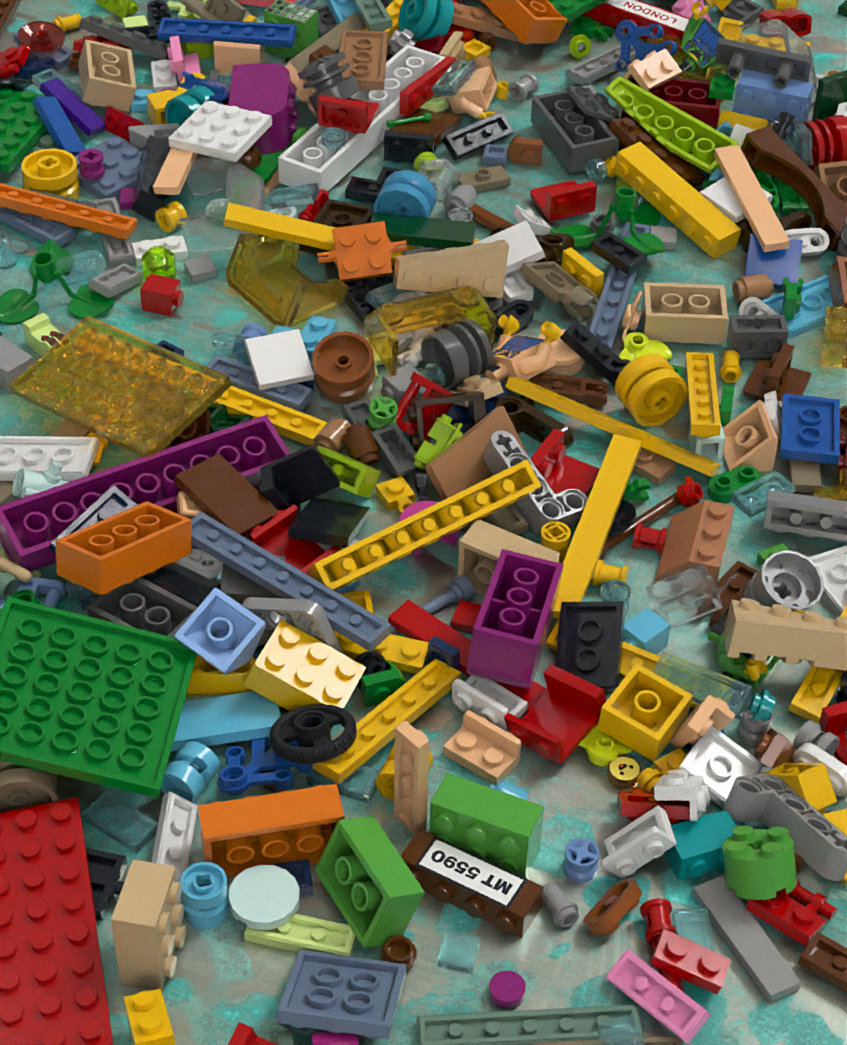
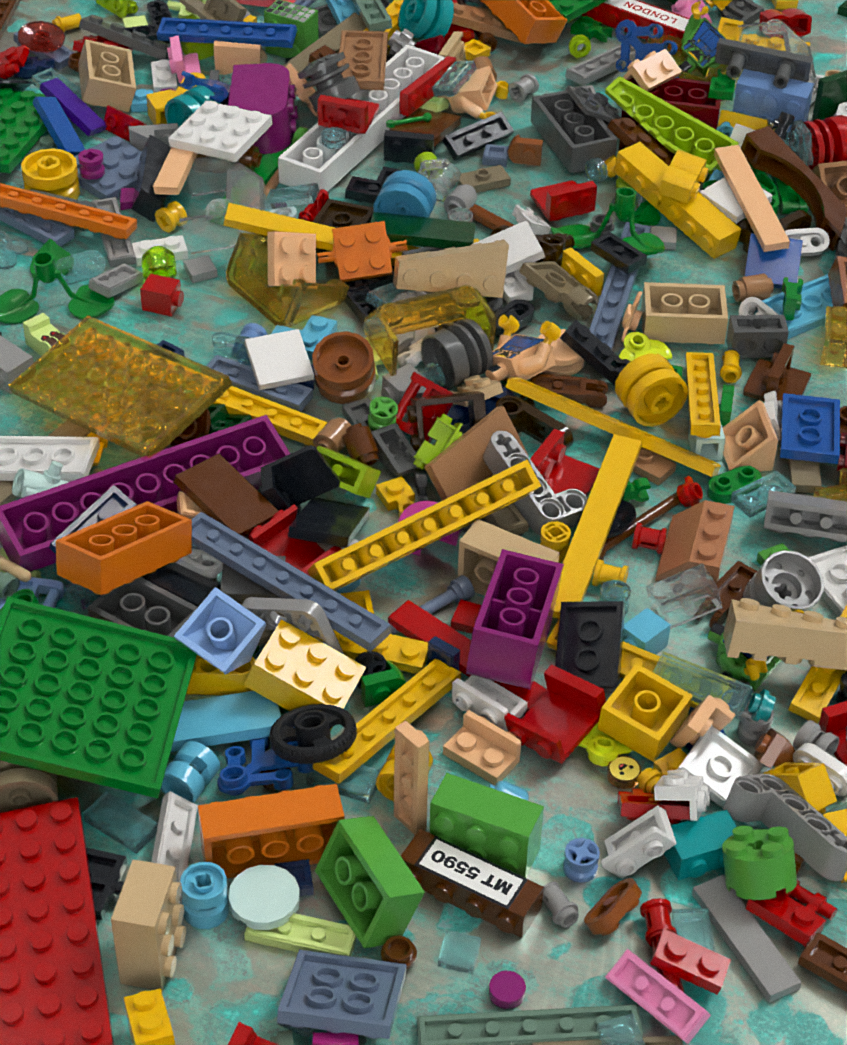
(291, 257): none -> light nougat plate
(683, 176): none -> yellow brick

